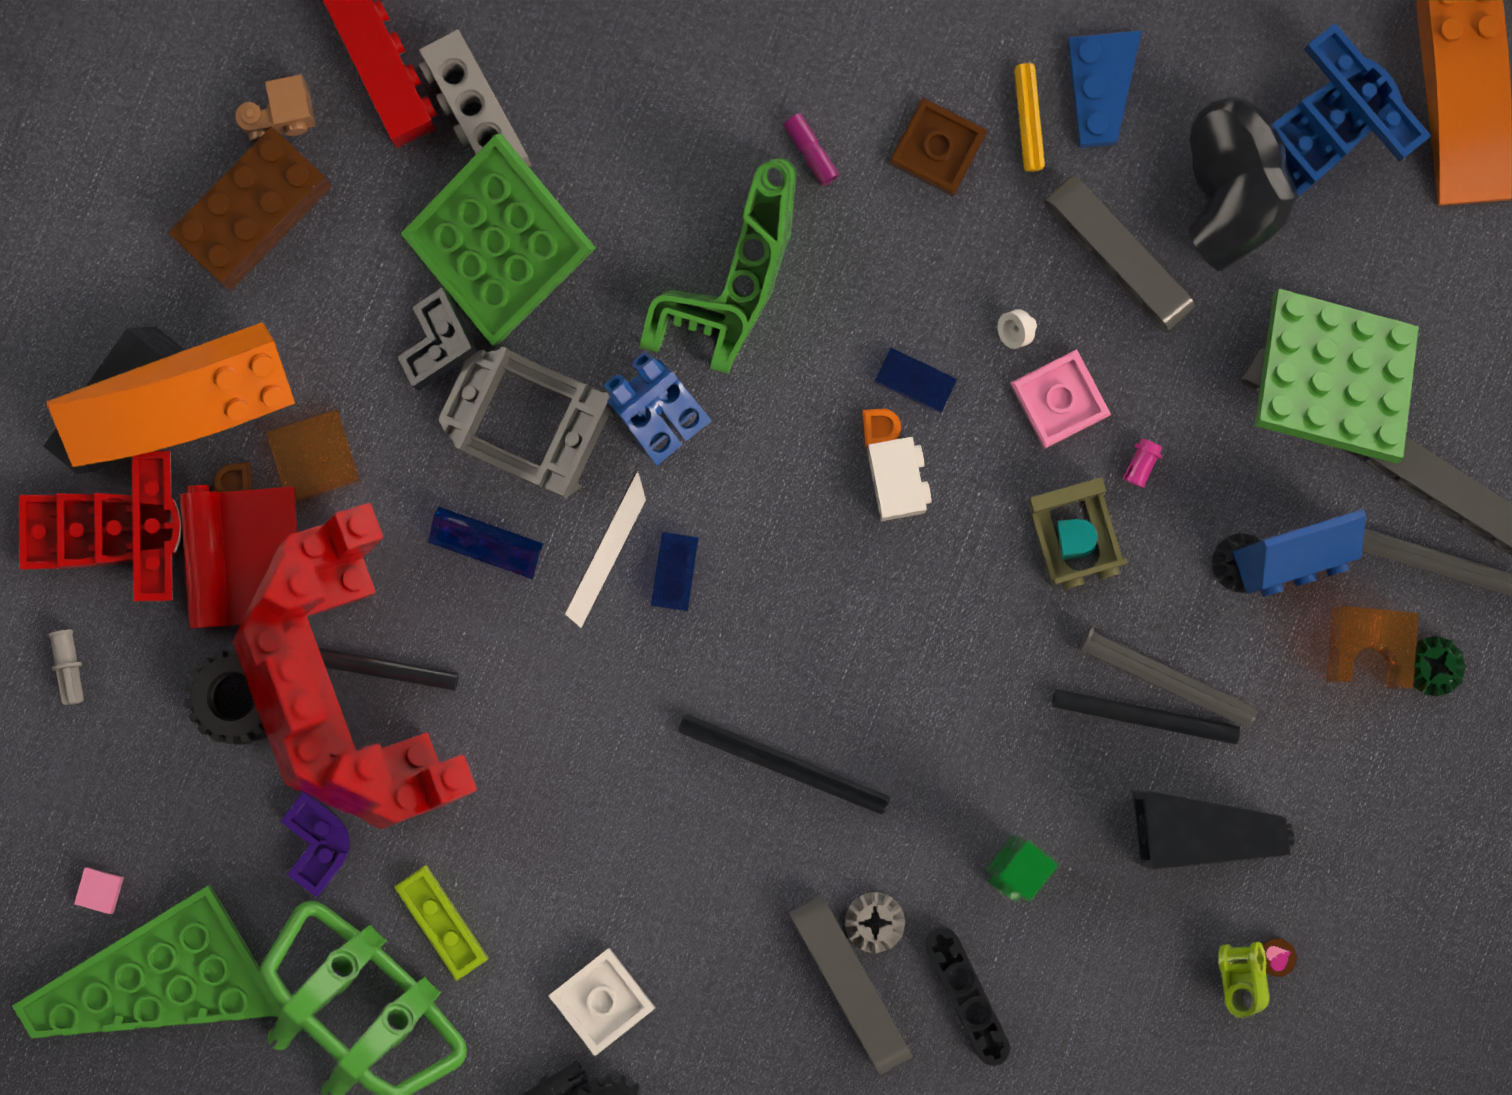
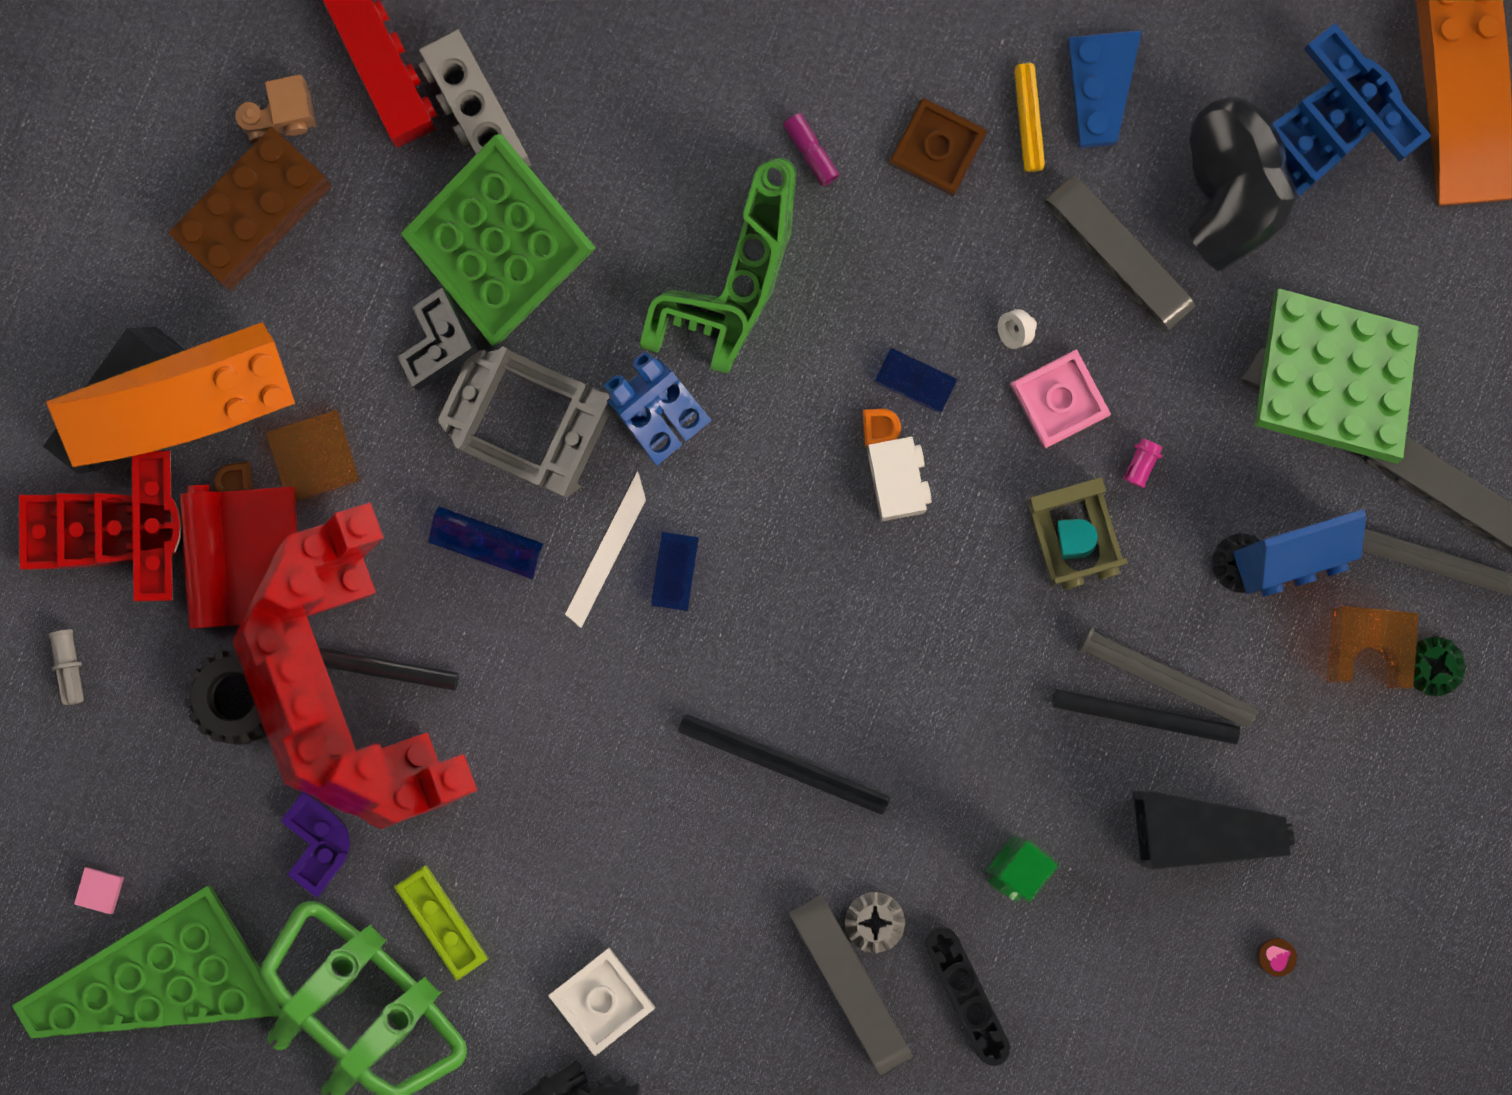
(1244, 975): lime piece -> none

